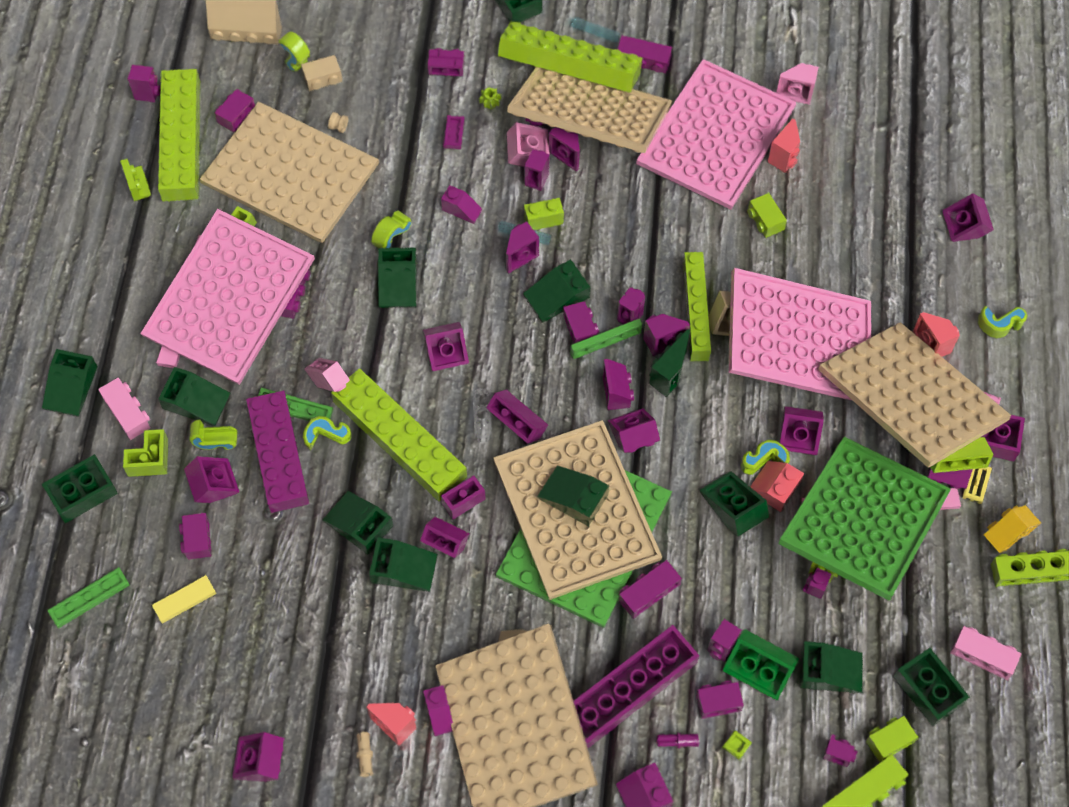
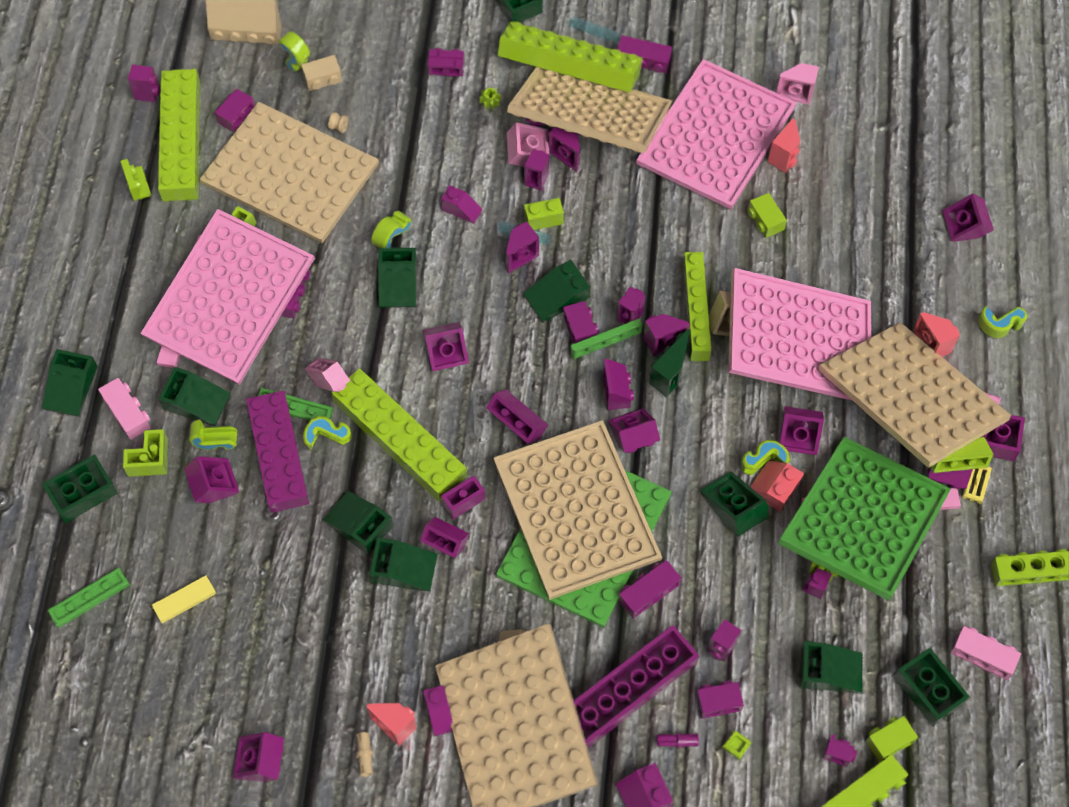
(196, 536): magenta brick -> none
(454, 132): magenta plate -> none
(574, 494): dark green slope -> none
(760, 664): green slope -> none
(1014, 525): yellow brick -> none

